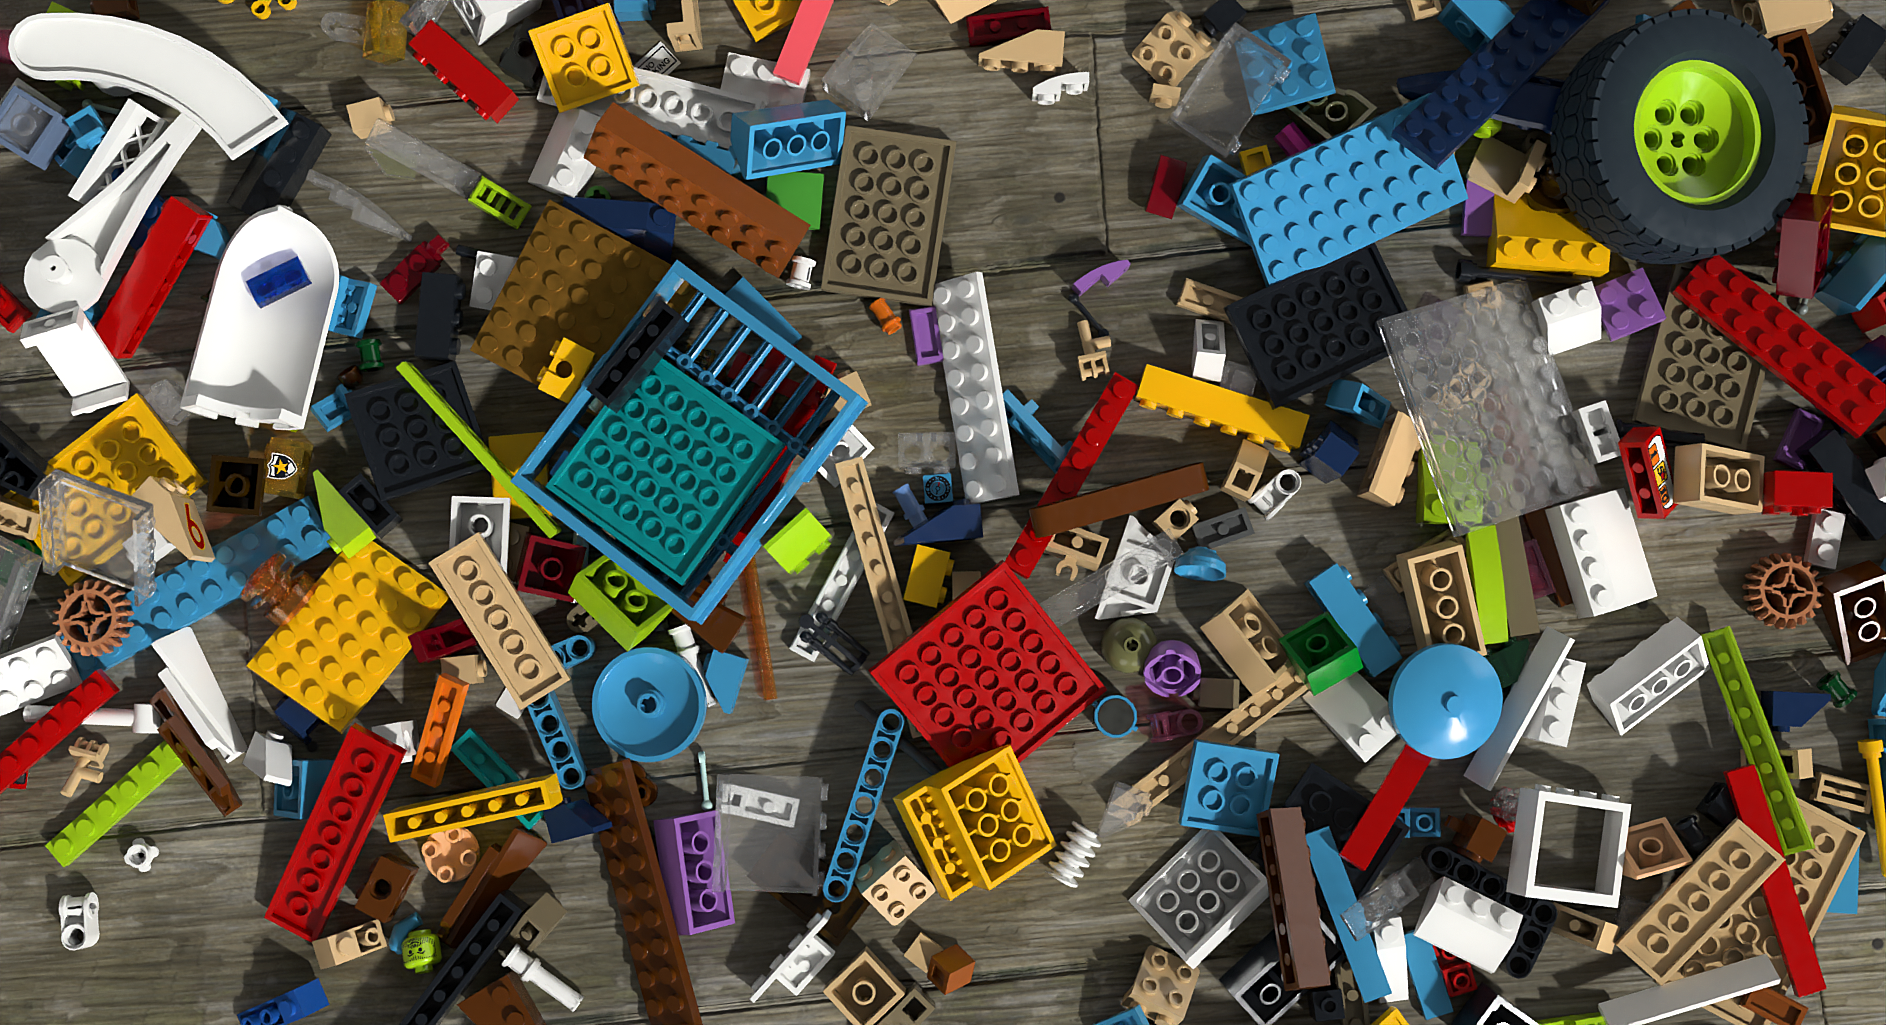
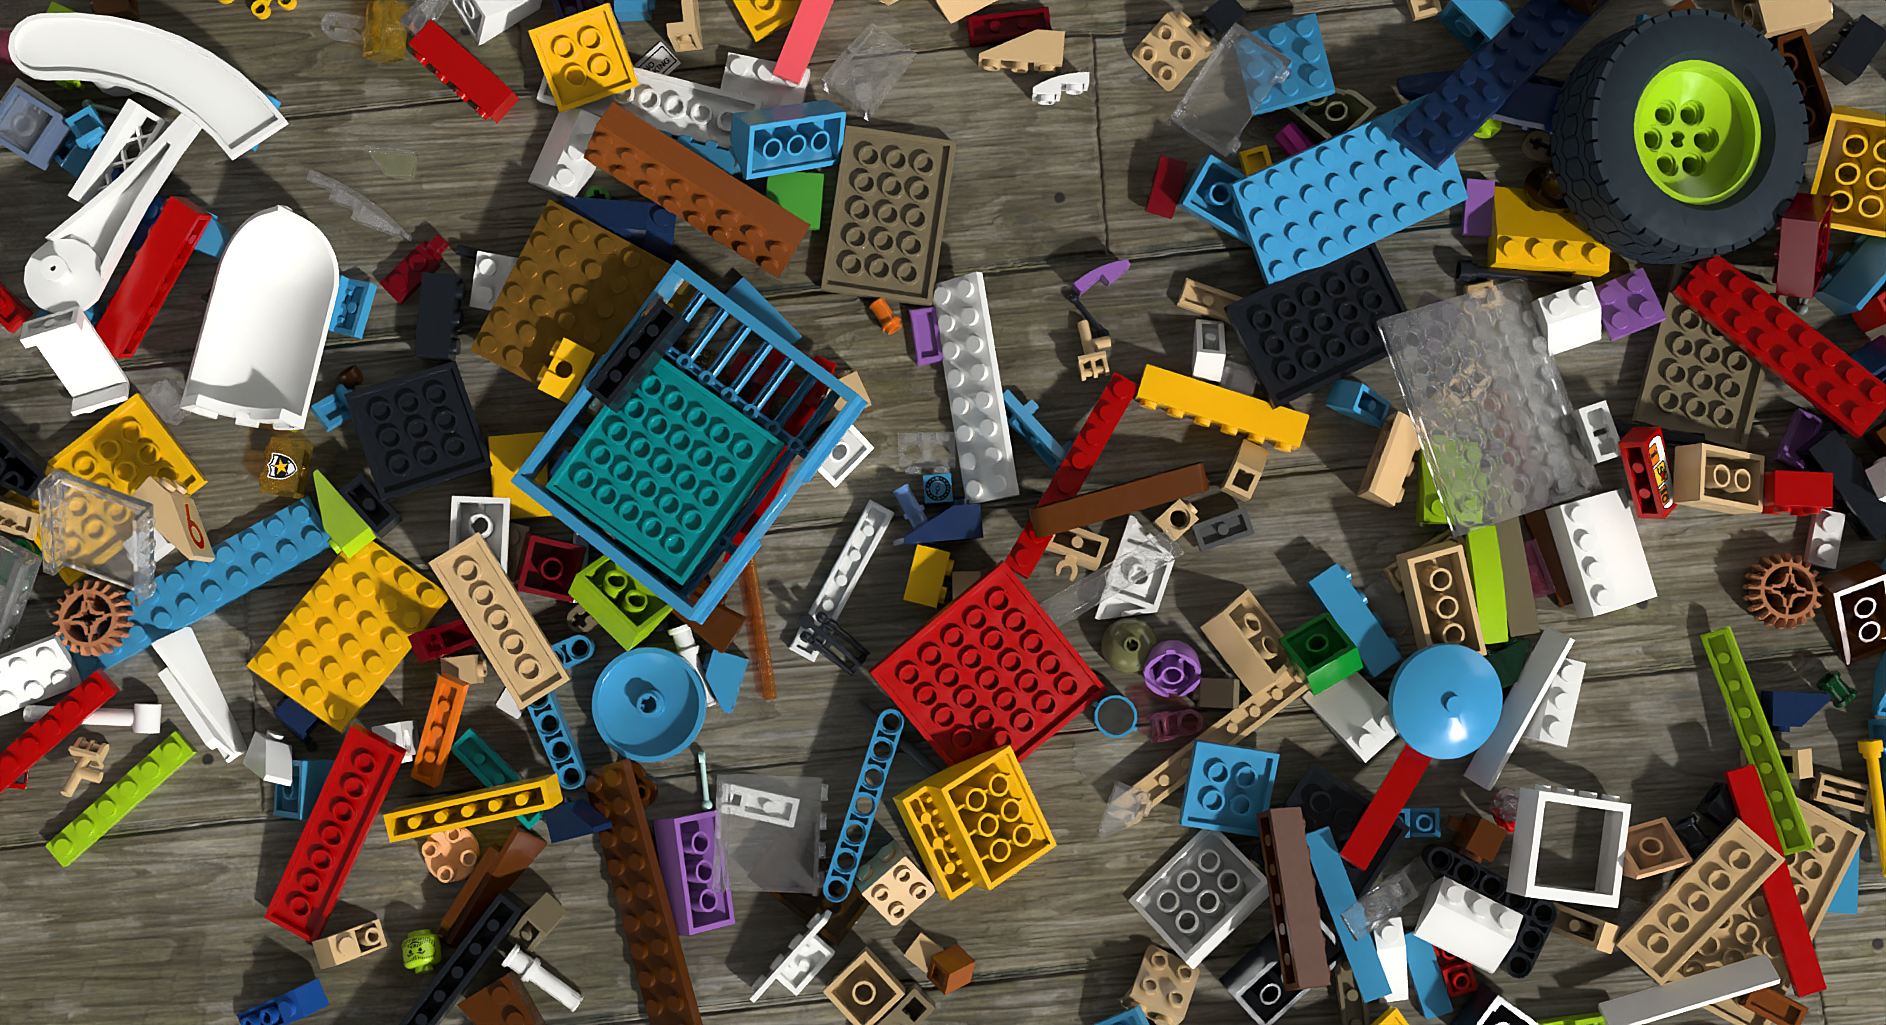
(79, 918): white piece -> none
(132, 856): white plate -> none
(194, 753): reddish brown wedge -> none
(236, 485): dark brown slope -> none
(276, 586): clear orange wheel -> none
(279, 282): clear blue plate -> none
(280, 165): black slope -> none
(365, 113): tan brick -> none
(370, 355): dark green bush -> none
(398, 875): reddish brown brick -> none
(401, 930): dark azure arm -> none
(423, 158): clear plate -> none
(478, 448): lime tile -> none
(479, 190): lime slope -> none
(523, 69): pearl dark grey brick -> none
(798, 542): slope -> none
(801, 272): white bush -> none
(875, 556): tan plate -> none
(1074, 855): white piece -> none
(1164, 95): tan plate -> none
(1200, 565): dark azure piece -> none
(1275, 494): white piece -> none
(1326, 1003): black brick -> none
(1330, 453): dark blue wedge -> none
(1505, 168): tan bracket -> none
(1649, 675): white slope -> none

